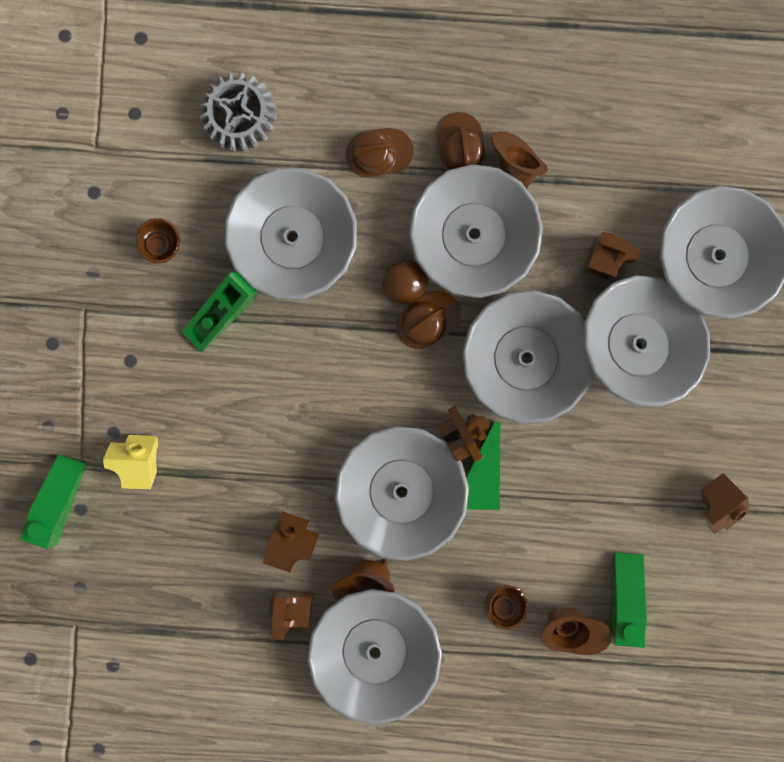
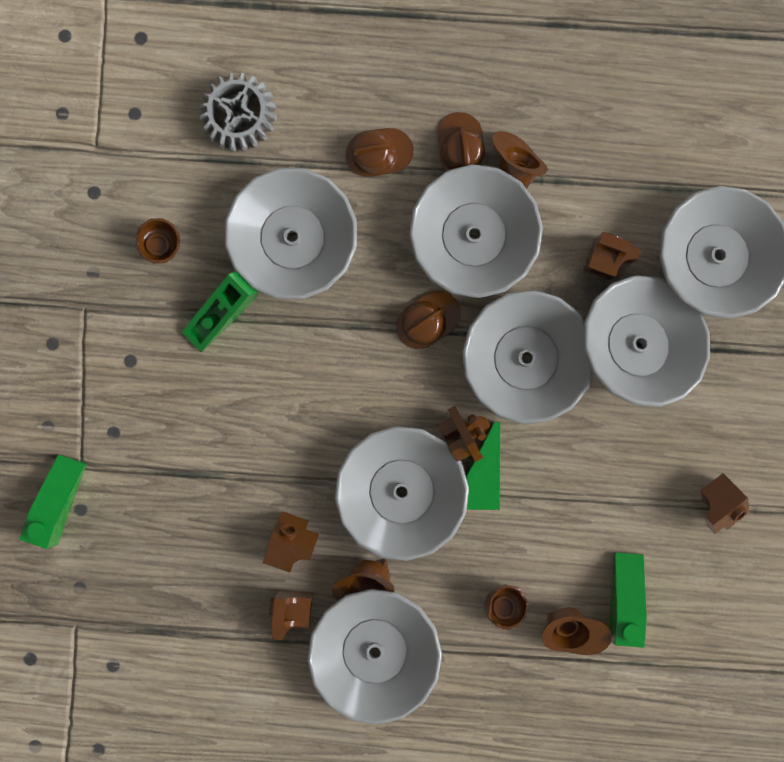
(133, 461): light yellow brick -> none
(404, 282): reddish brown hair -> none

